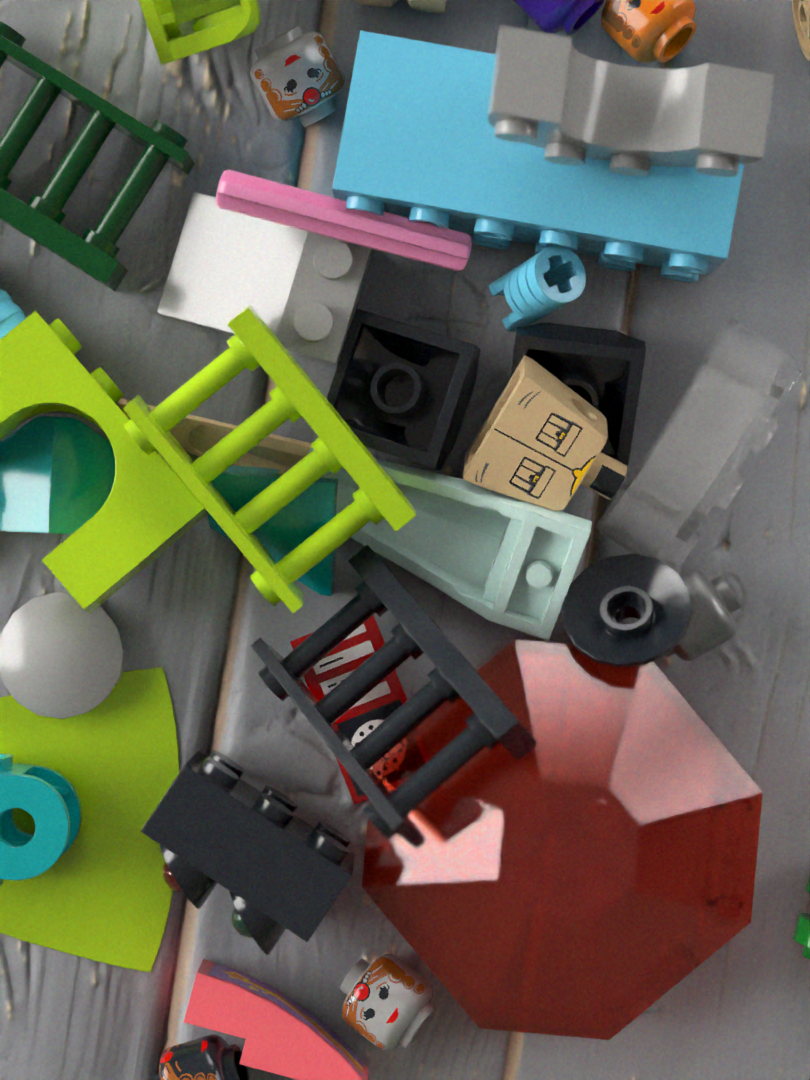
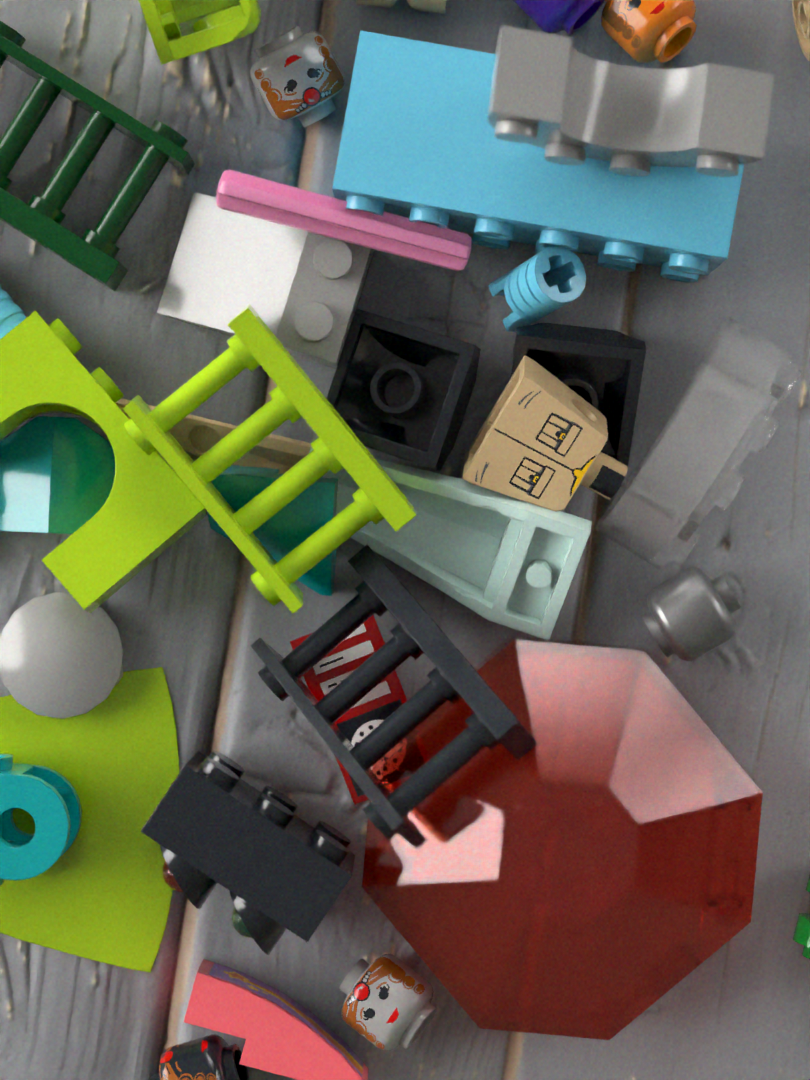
(620, 590): black dish -> none

